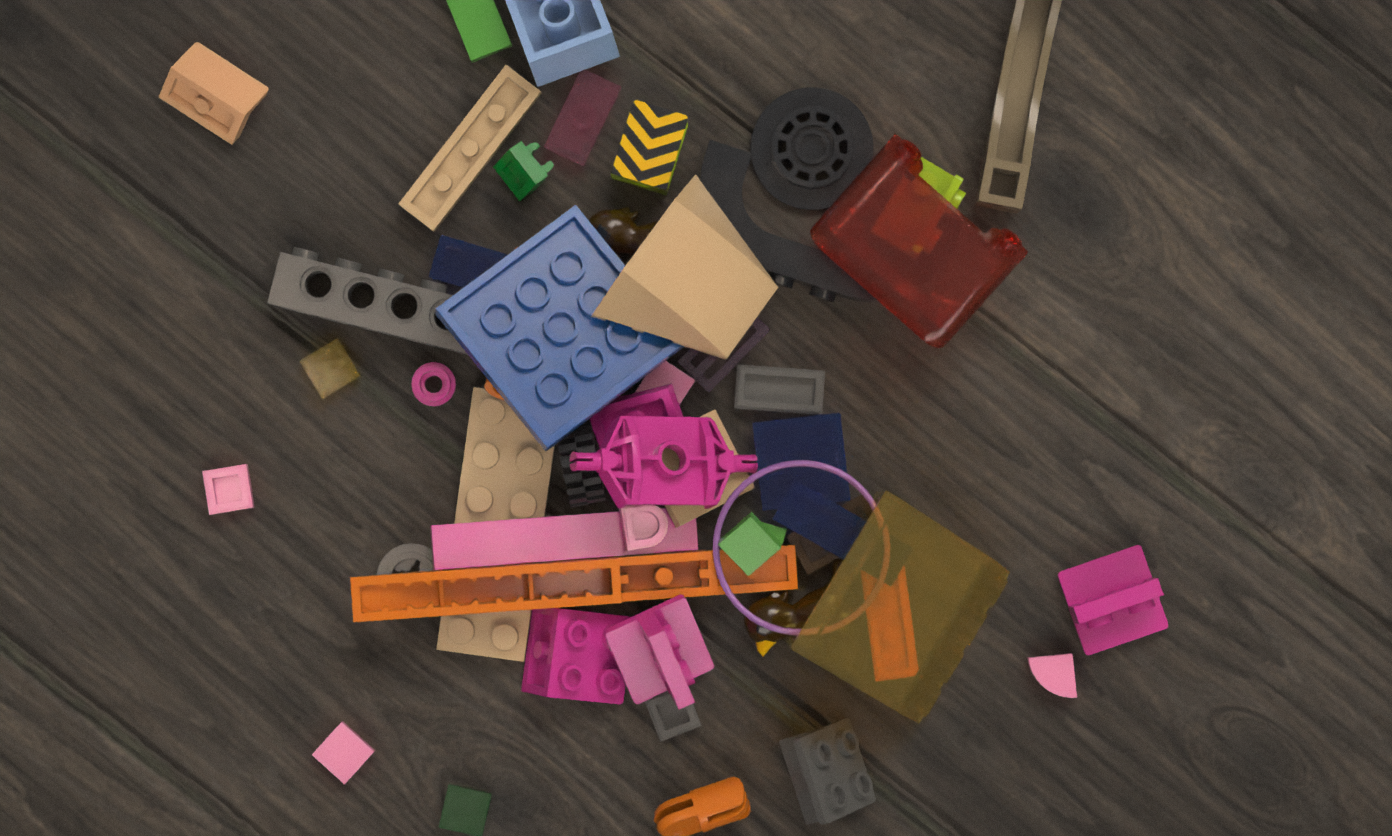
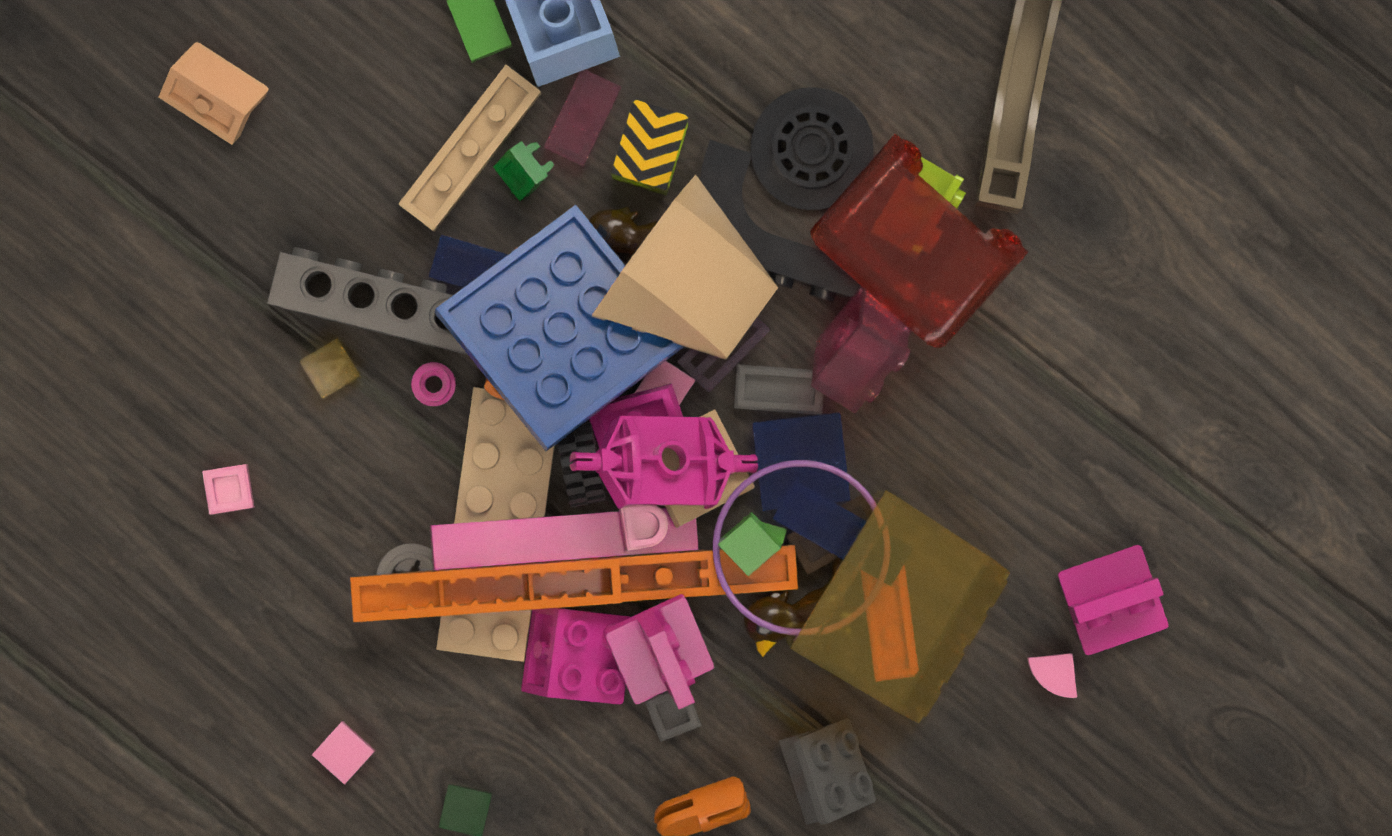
(859, 351): none -> clear pink brick

